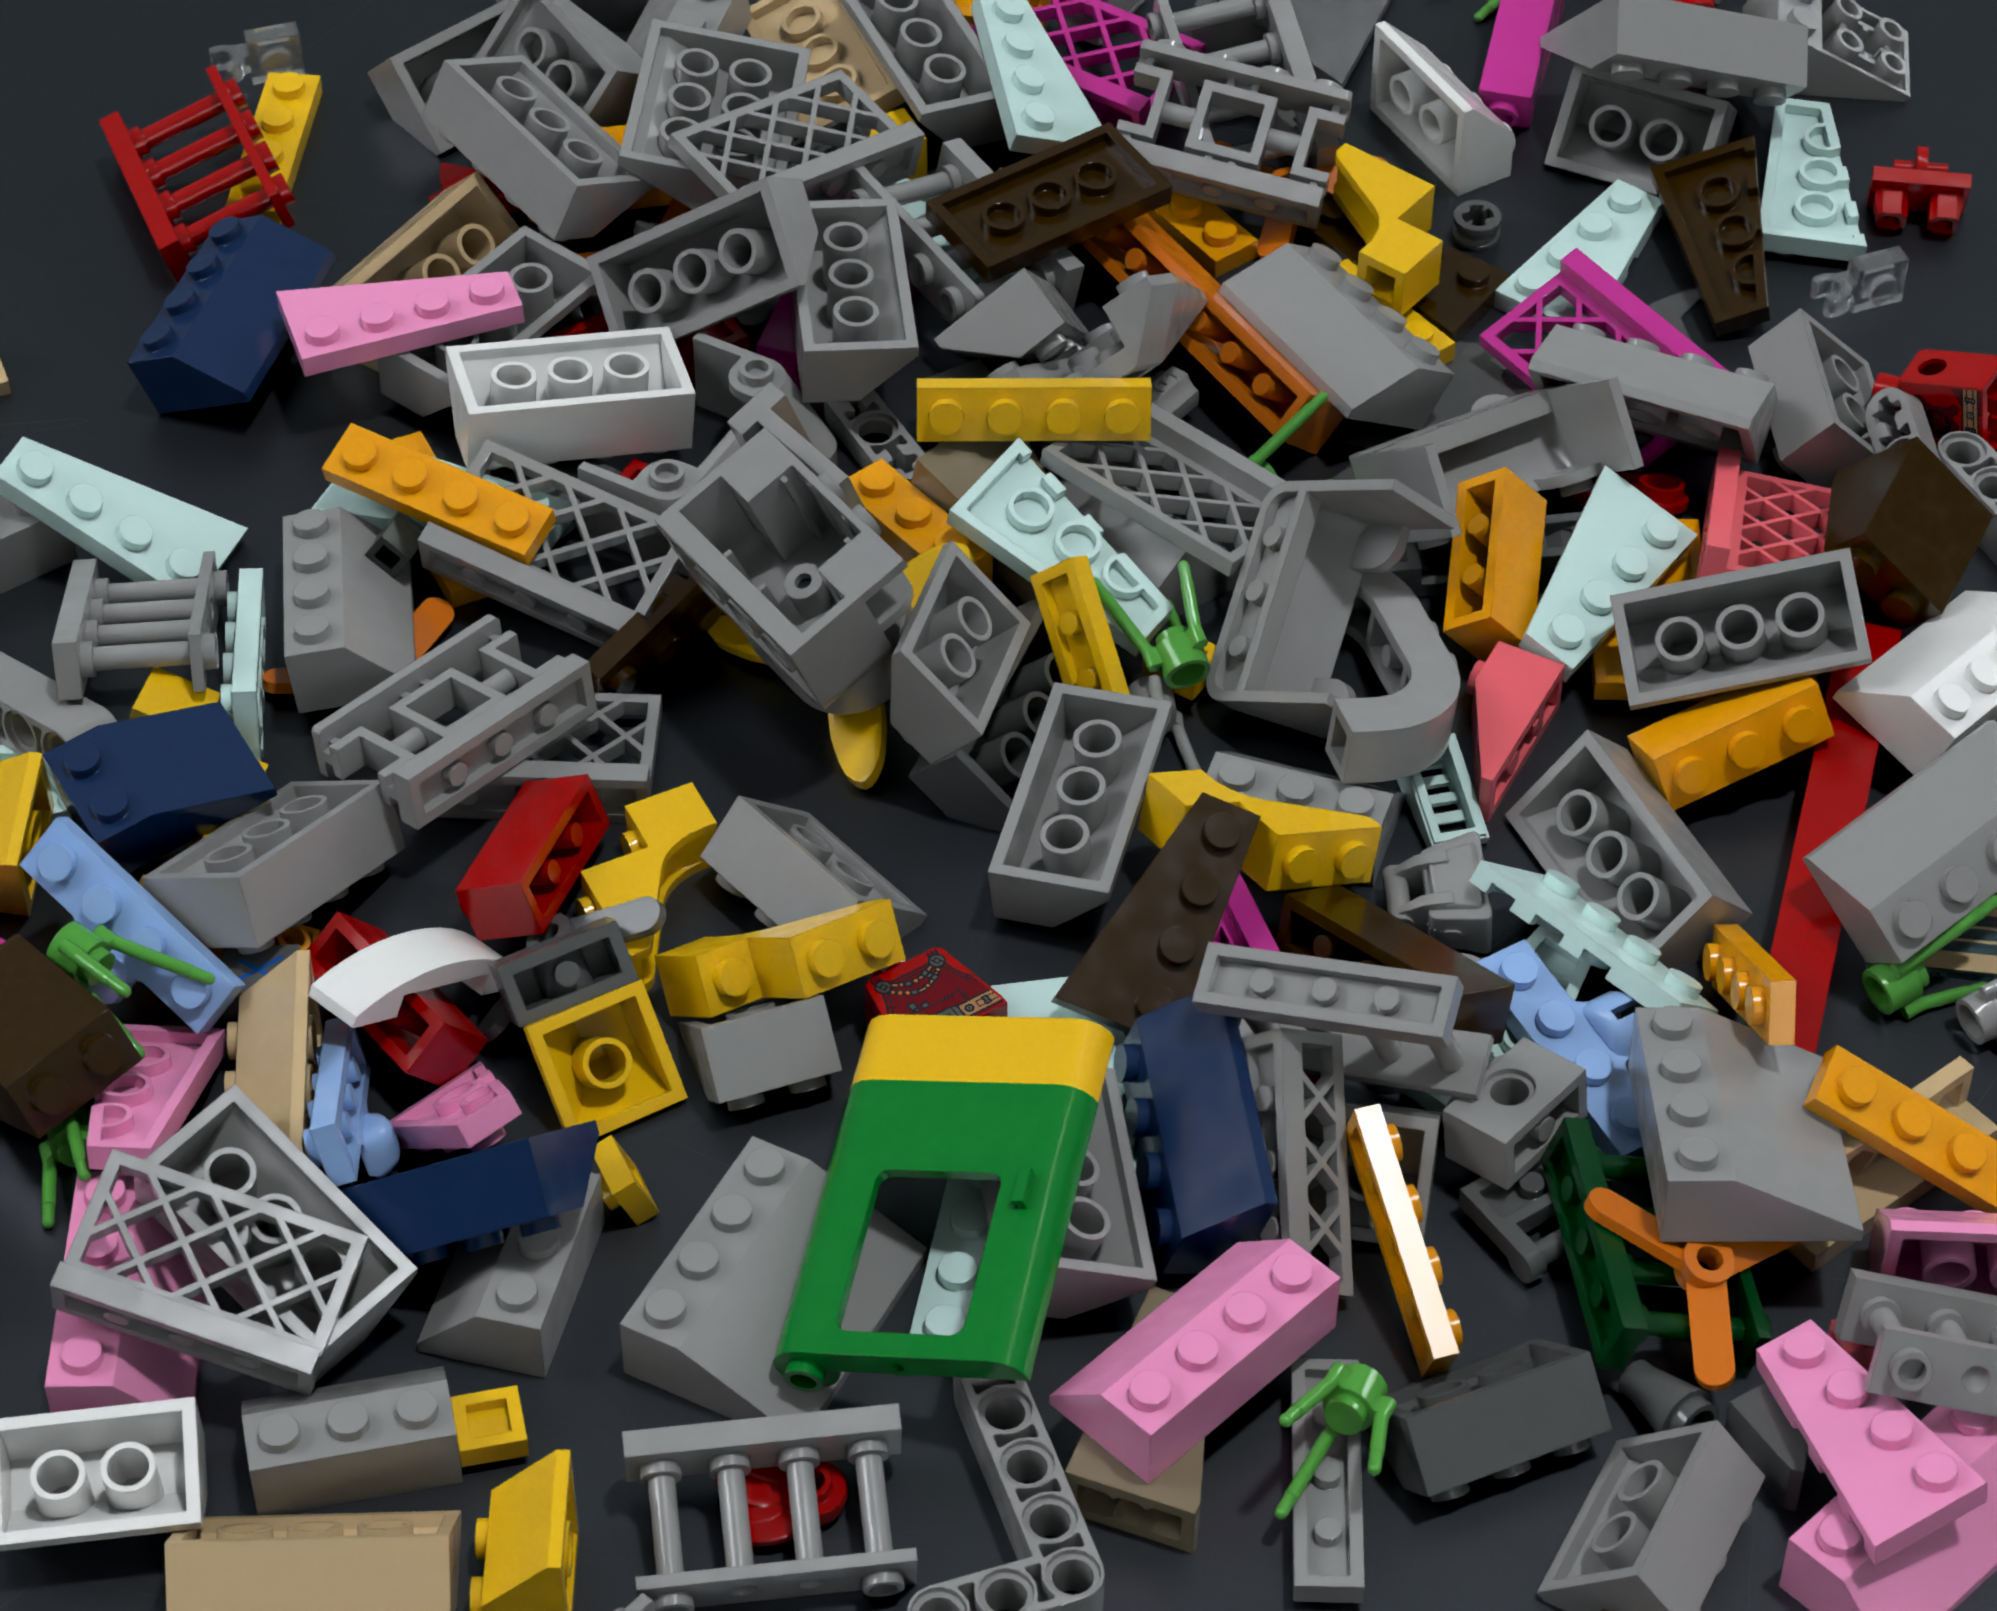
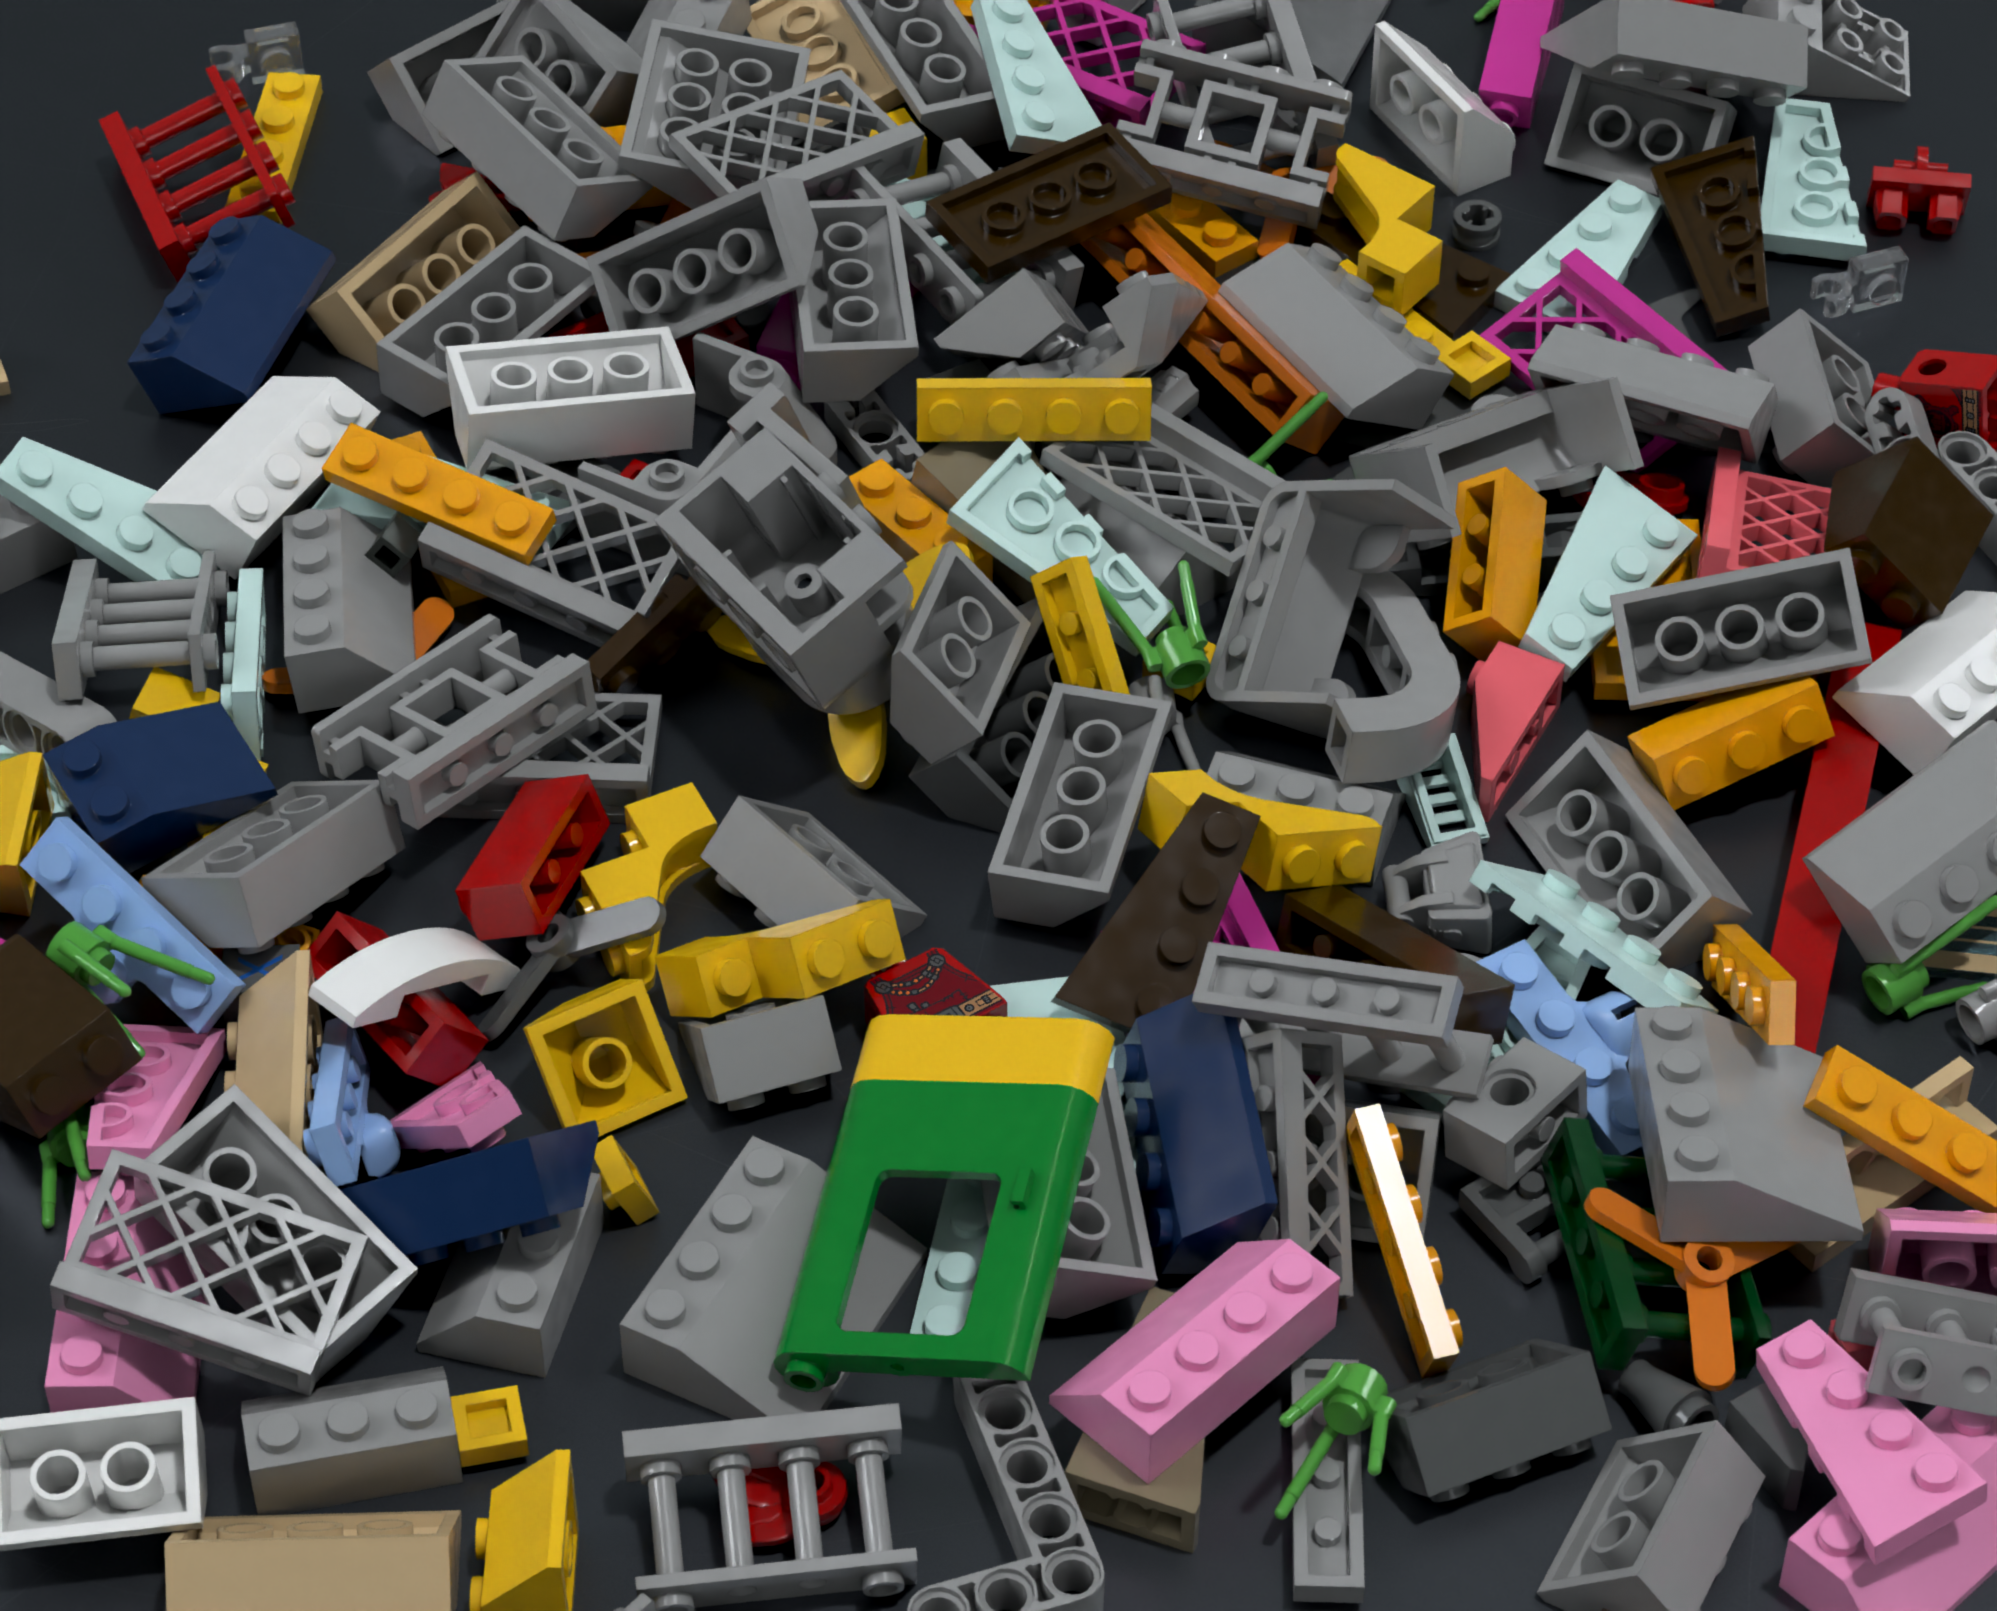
(259, 468): none -> white slope
(381, 319): bright pink wing -> none
(563, 971): dark grey brick -> none
(1475, 364): none -> yellow plate

